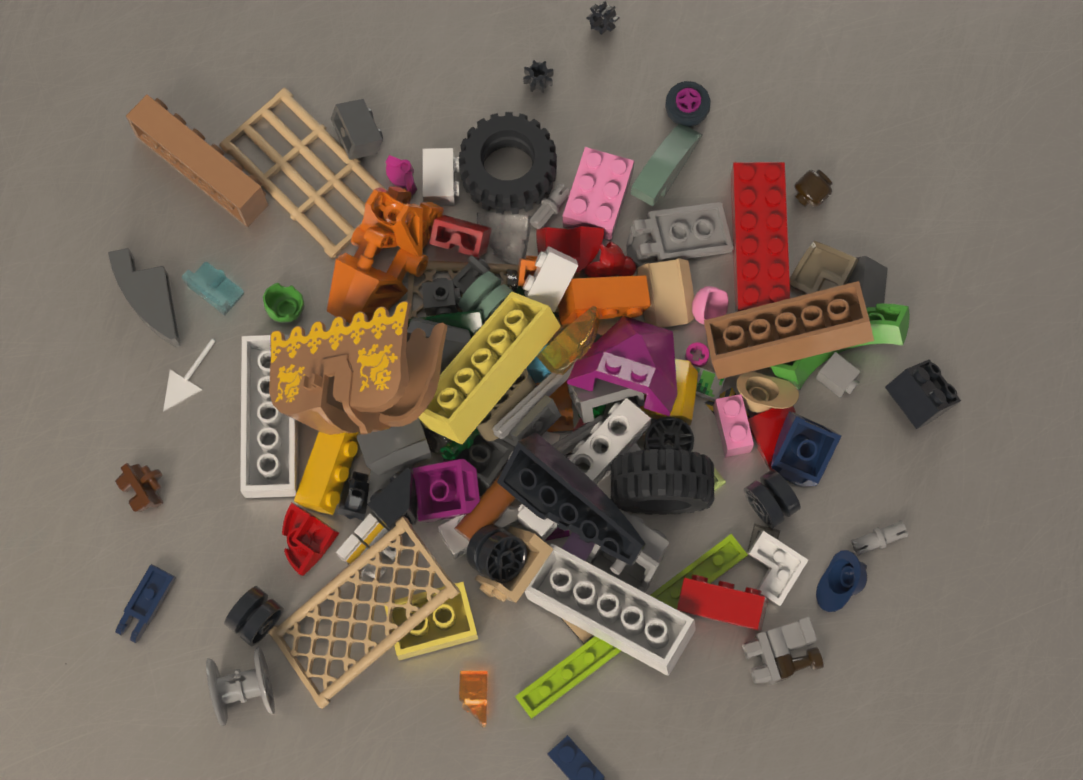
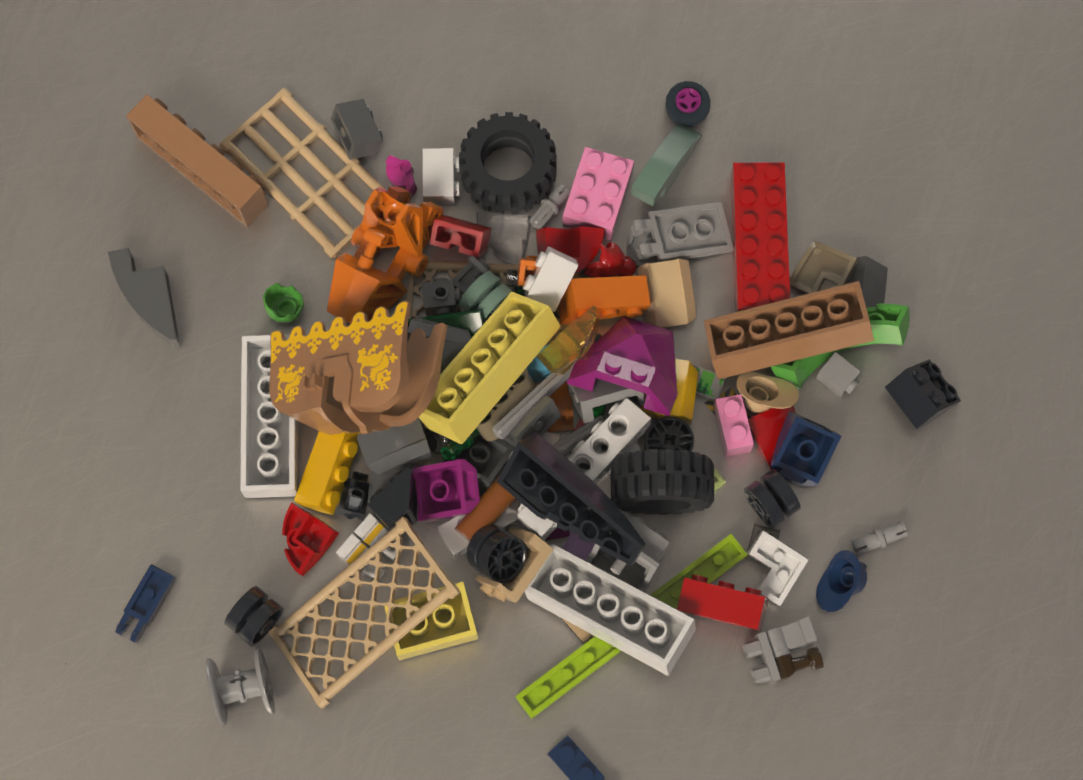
(144, 484): reddish brown hips -> none
(180, 388): white piece -> none
(213, 287): clear light blue panel -> none
(474, 694): clear orange slope -> none
(538, 76): black gear -> none
(605, 11): black gear -> none
(704, 353): dark pink bush -> none
(709, 303): bright pink hair -> none
(813, 188): dark brown head -> none

